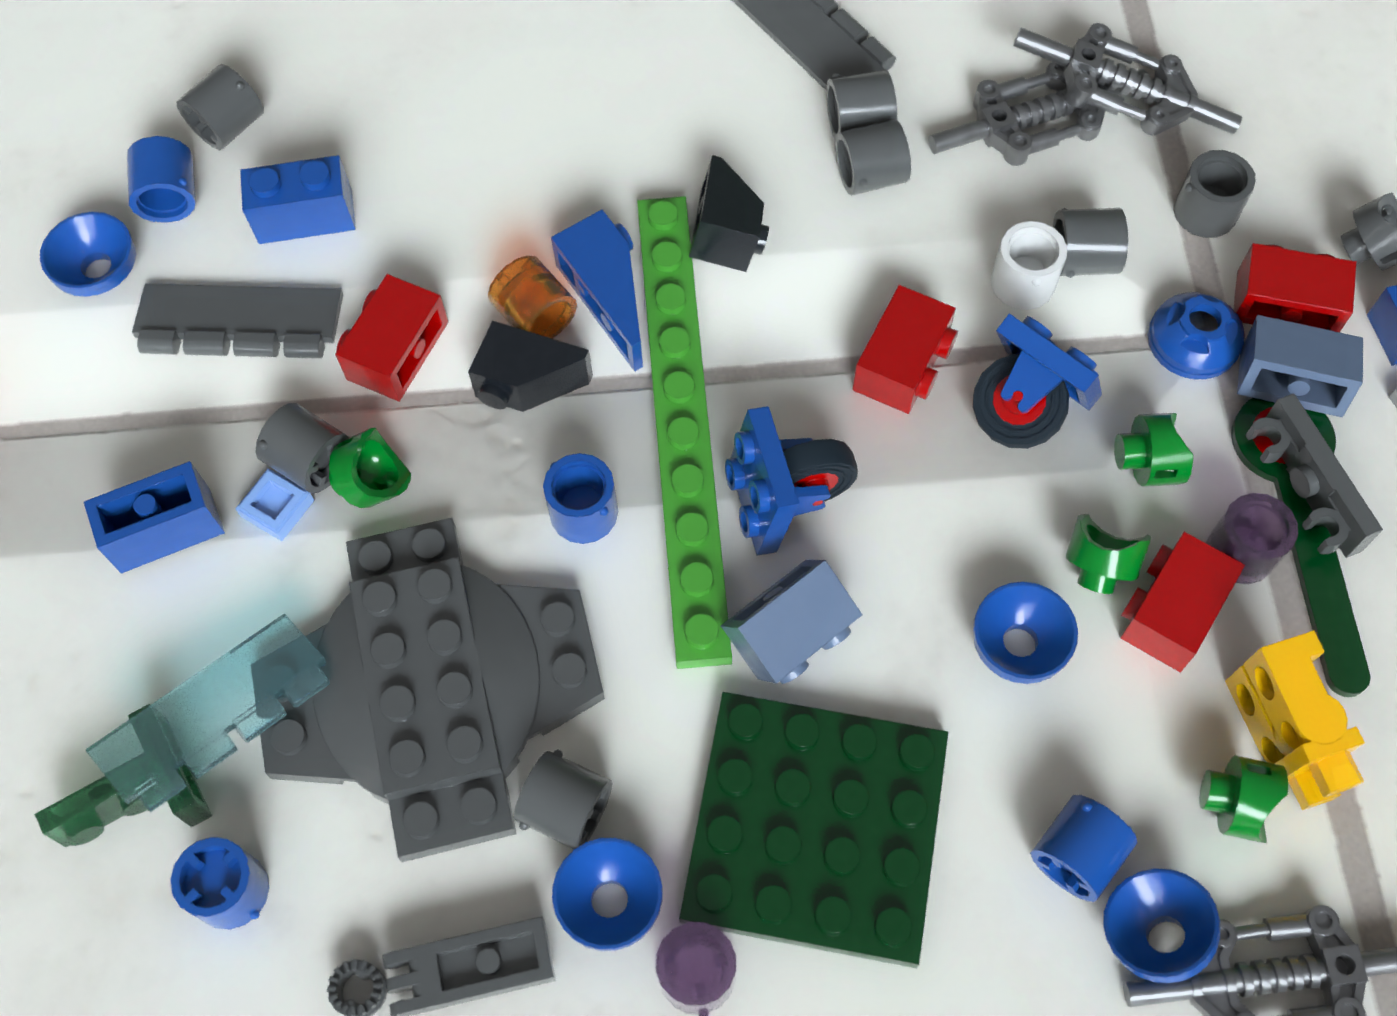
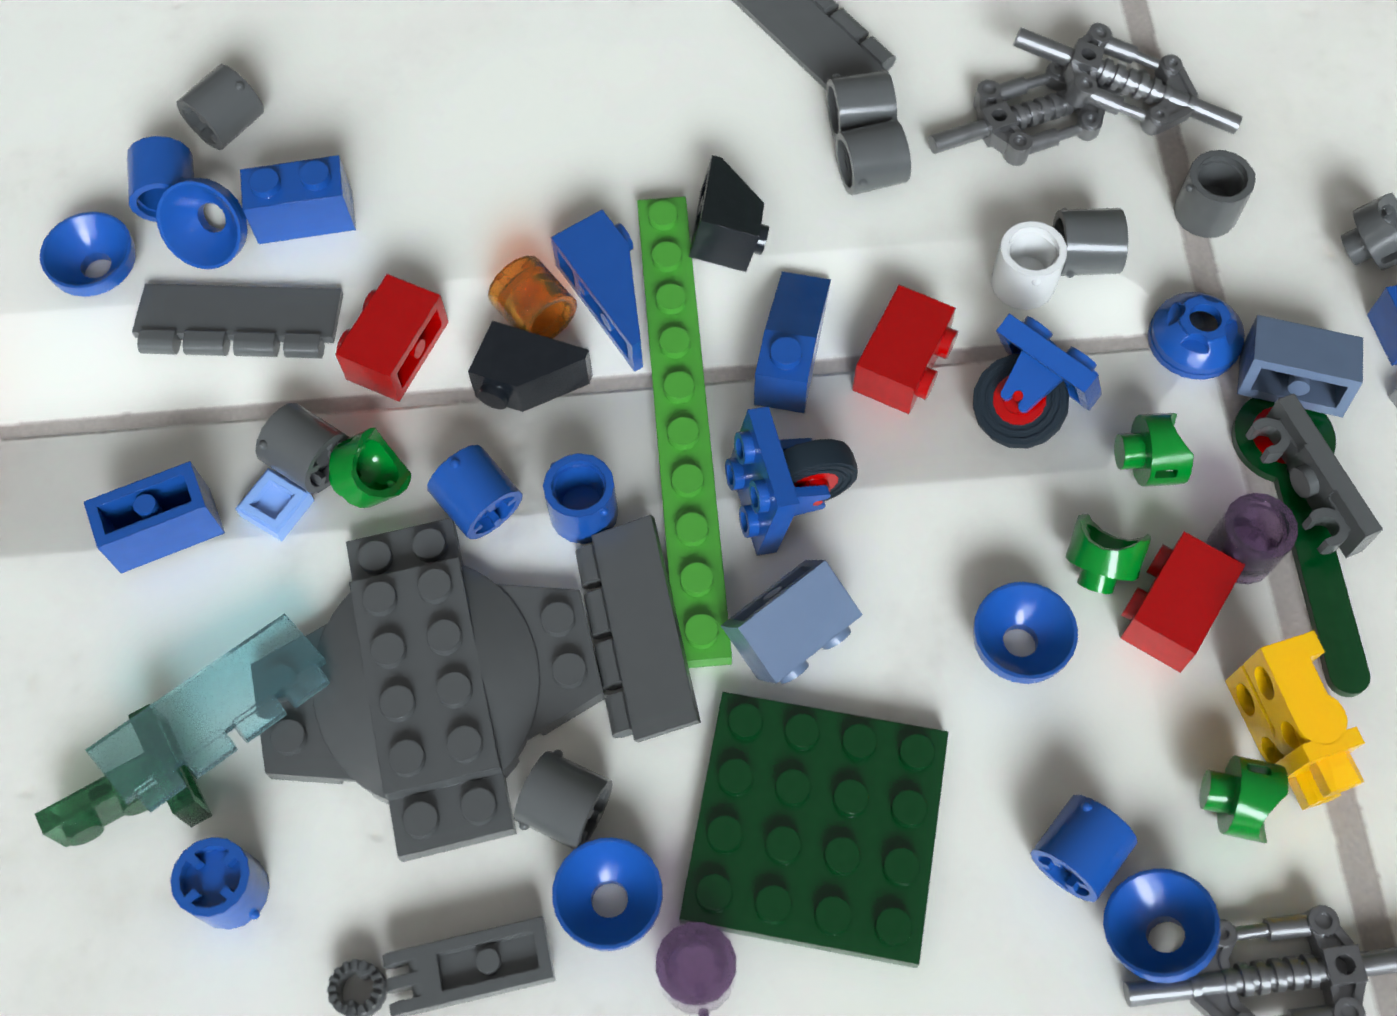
(187, 231): none -> blue piece
(474, 491): none -> blue piece
(647, 640): none -> dark grey windscreen
(791, 342): none -> blue slope
(1295, 287): red brick -> none

